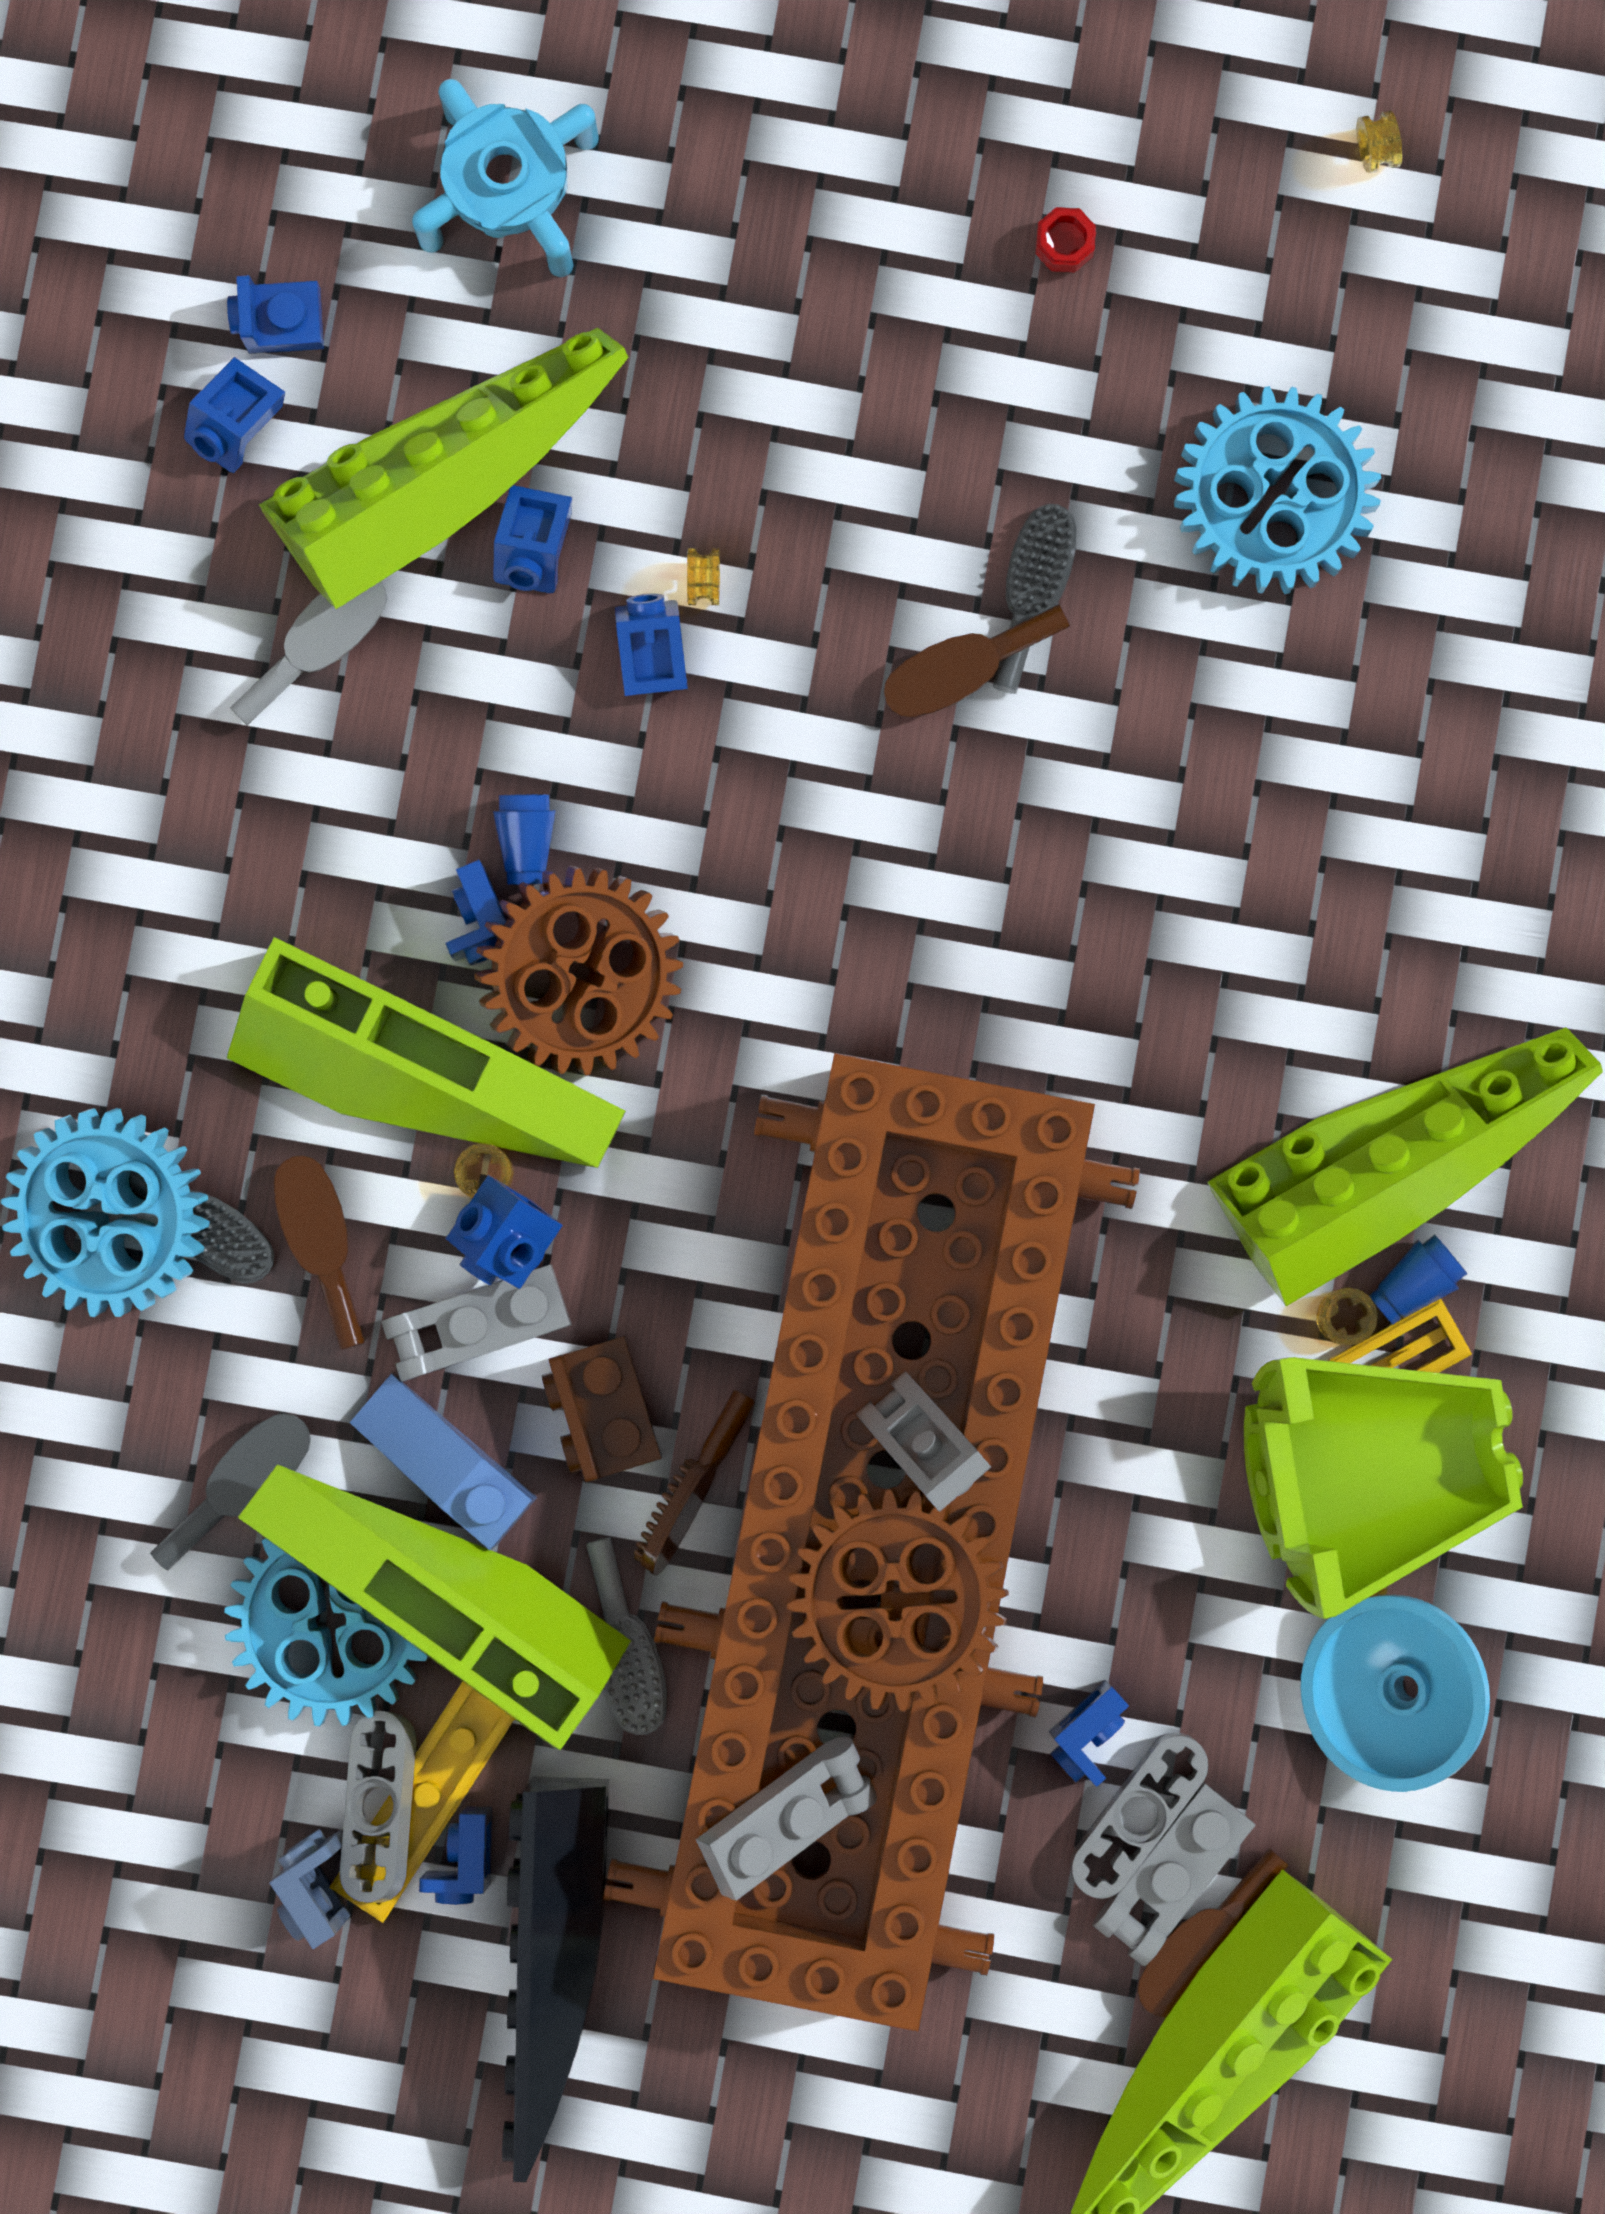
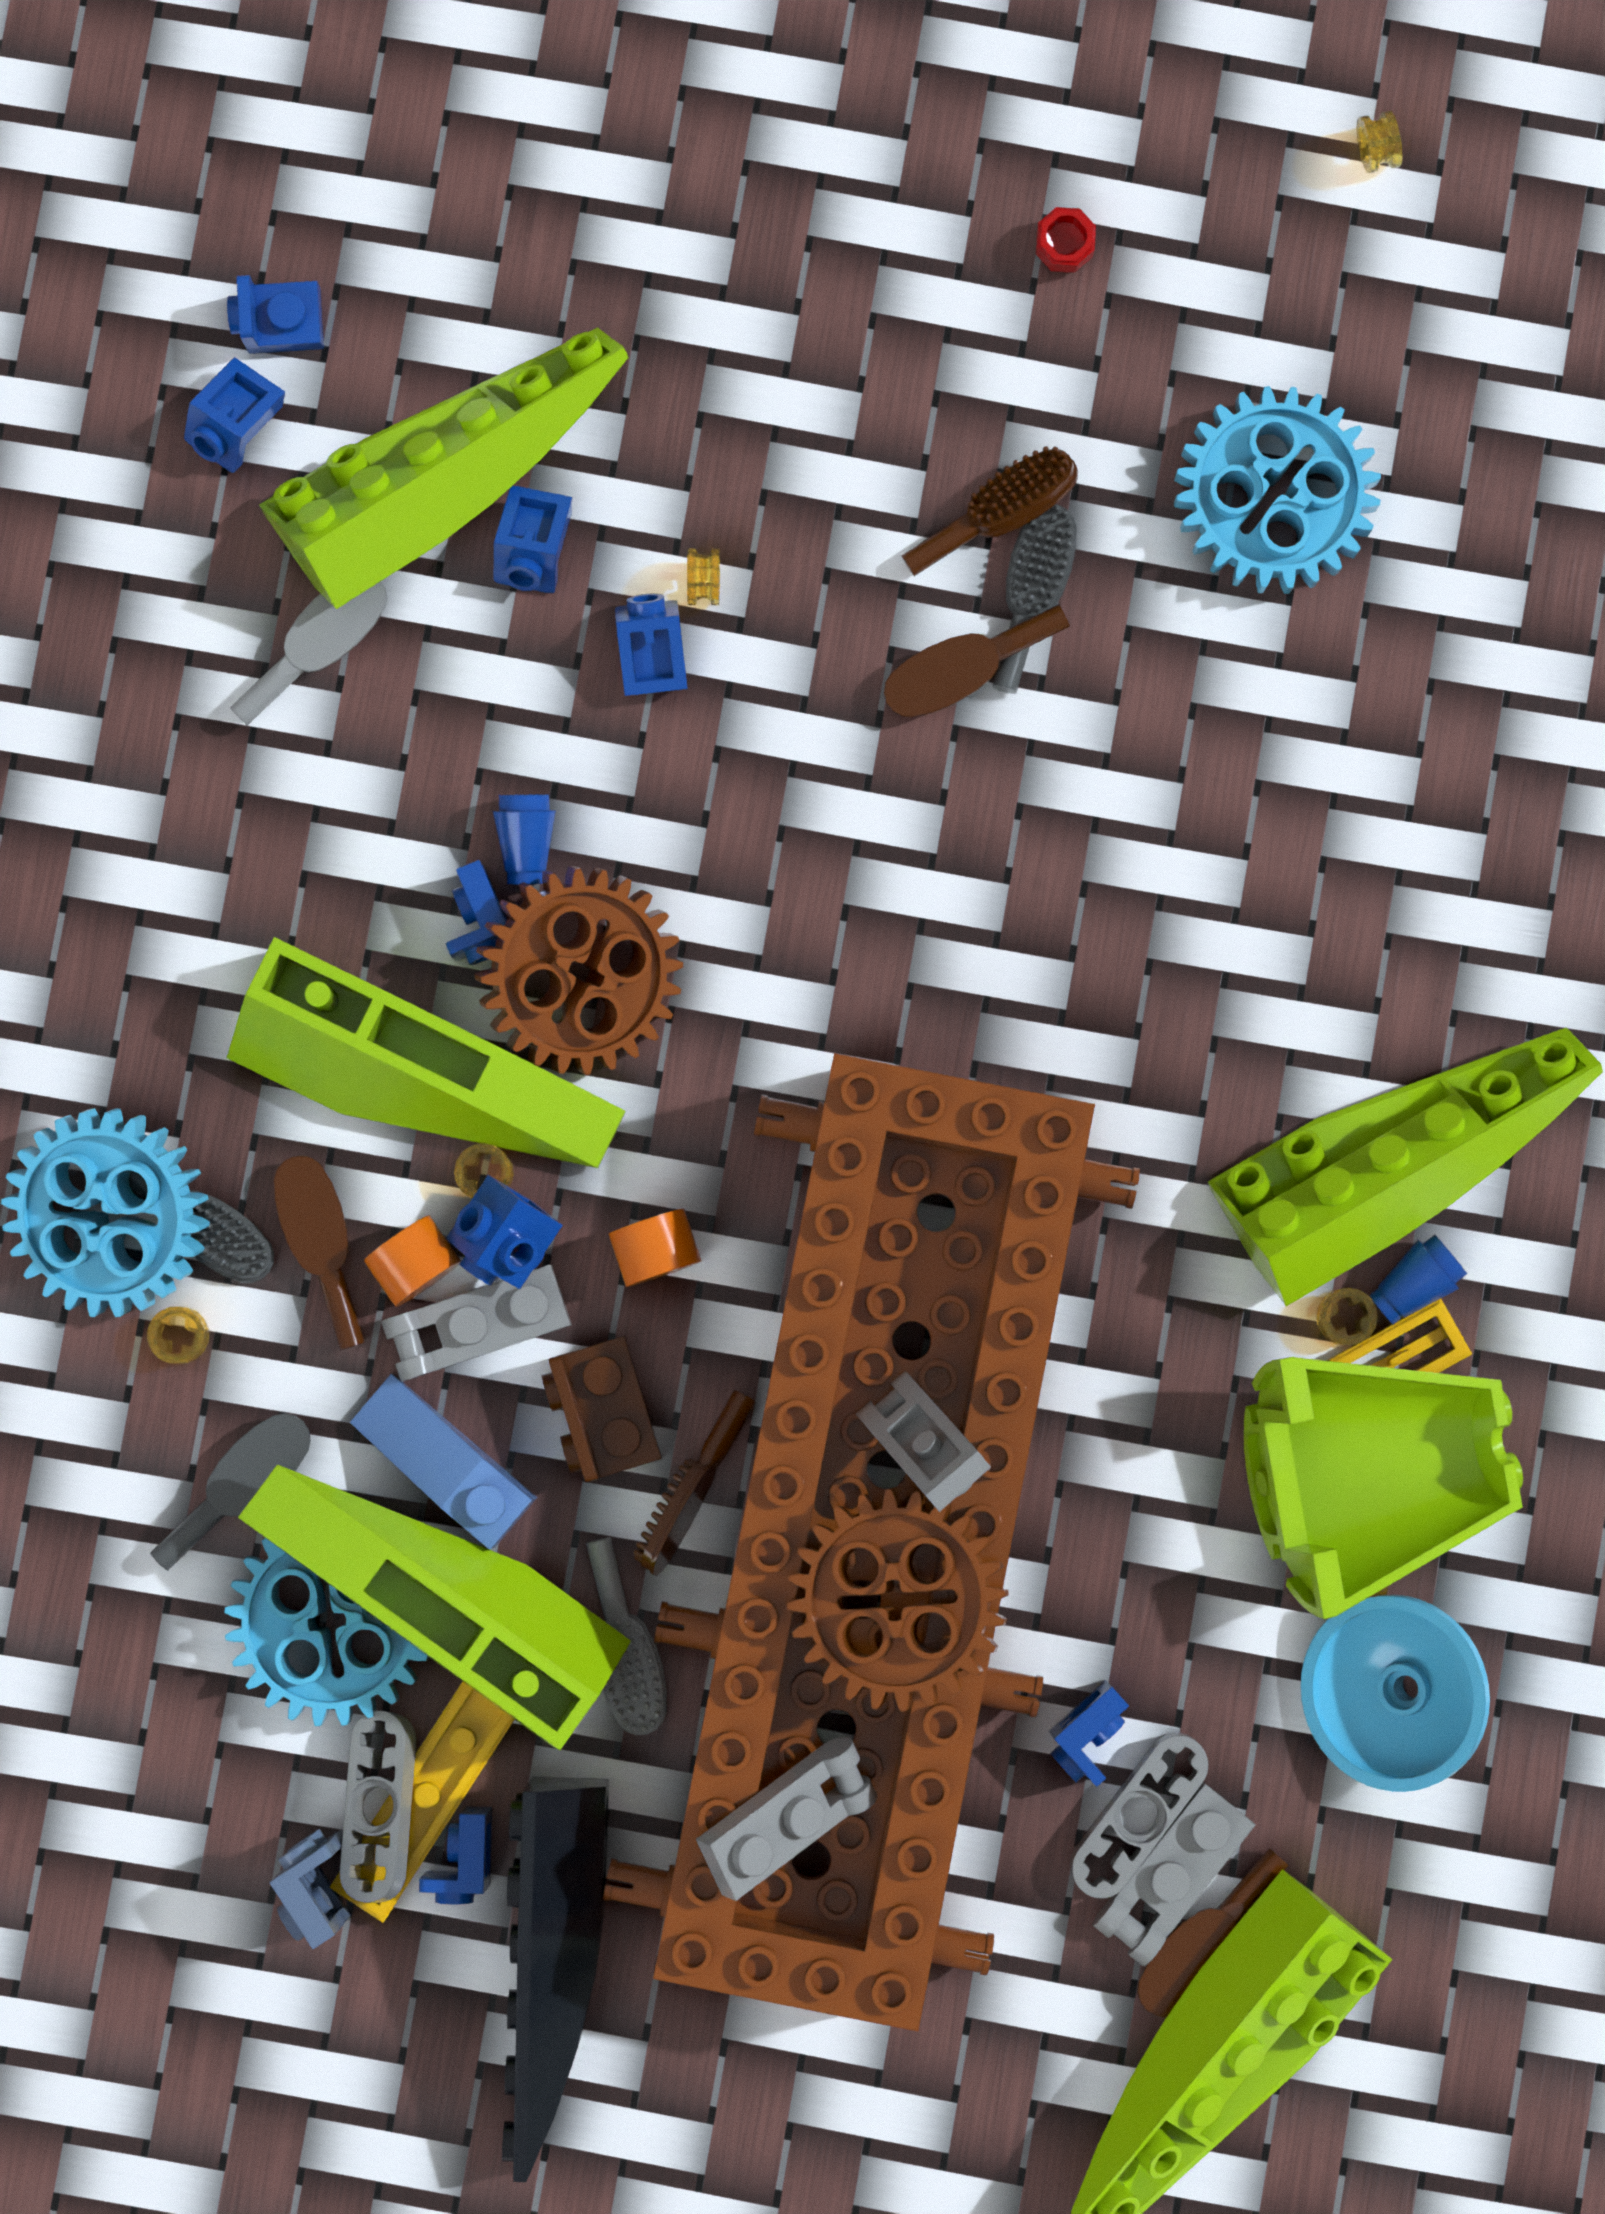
(162, 1347): none -> clear yellow bush
(412, 1261): none -> orange piece
(511, 206): medium azure plate -> none
(654, 1247): none -> orange piece
(1002, 505): none -> reddish brown piece

